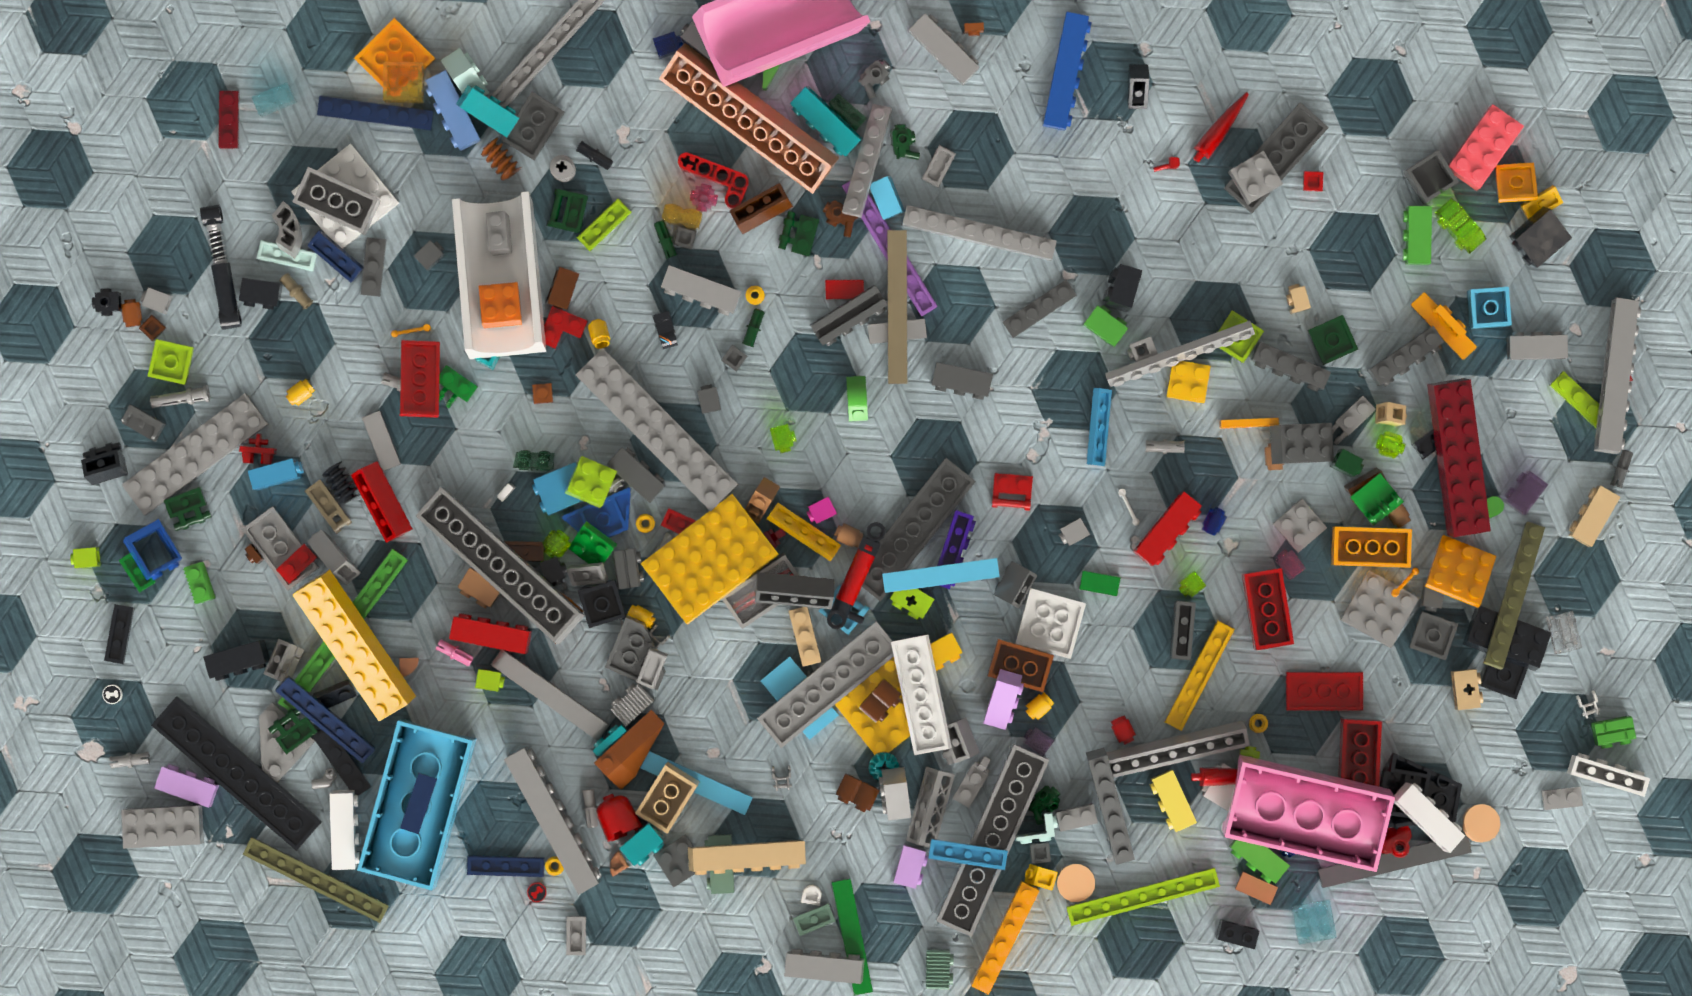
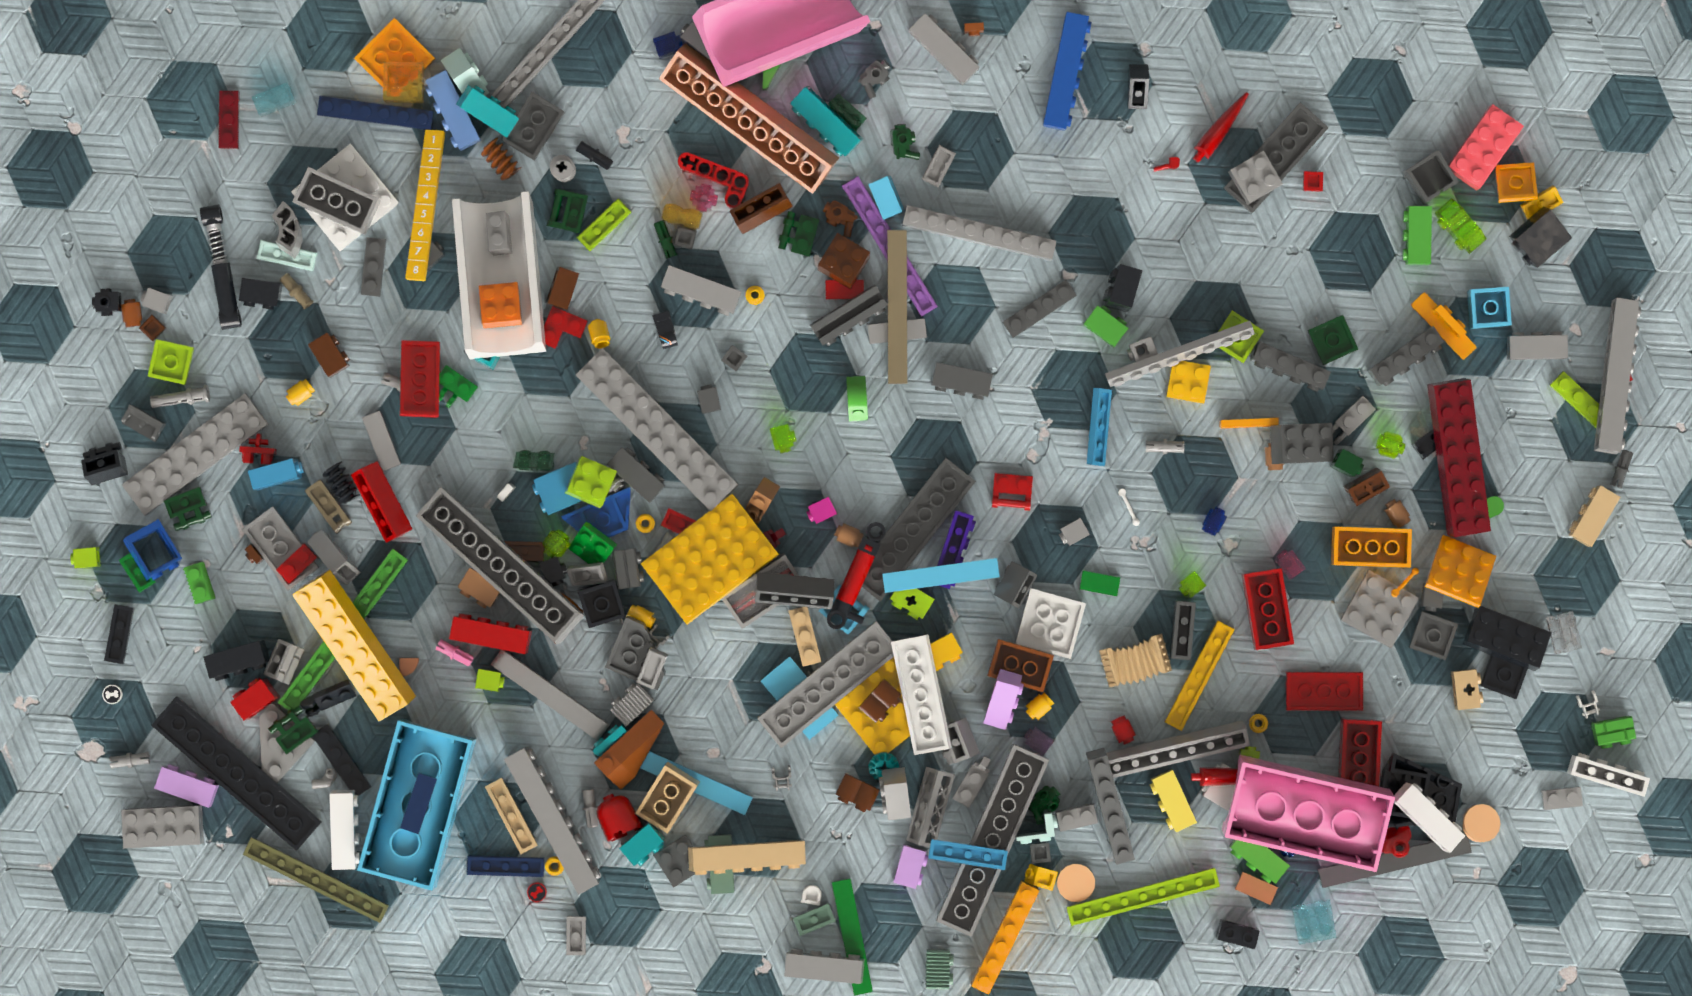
(254, 699): none -> red brick
(325, 719): dark blue plate -> none
(329, 354): none -> reddish brown brick
(335, 256): dark blue plate -> none
(395, 333): light orange hinge -> none
(425, 205): none -> yellow tile
(511, 815): none -> tan plate
(542, 393): dark orange plate -> none
(618, 863): nougat tile -> none
(753, 327): dark green axle -> none
(804, 532): yellow plate -> none
(843, 261): none -> reddish brown brick
(867, 160): light grey plate -> none
(1135, 662): none -> tan piece
(1167, 528): red brick -> none
(1297, 298): tan brick -> none
(1299, 525): light grey plate -> none
(1376, 499): green hinge -> none
(1390, 414): tan brick -> none
(1514, 595): olive plate -> none
(1525, 492): clear purple brick -> none

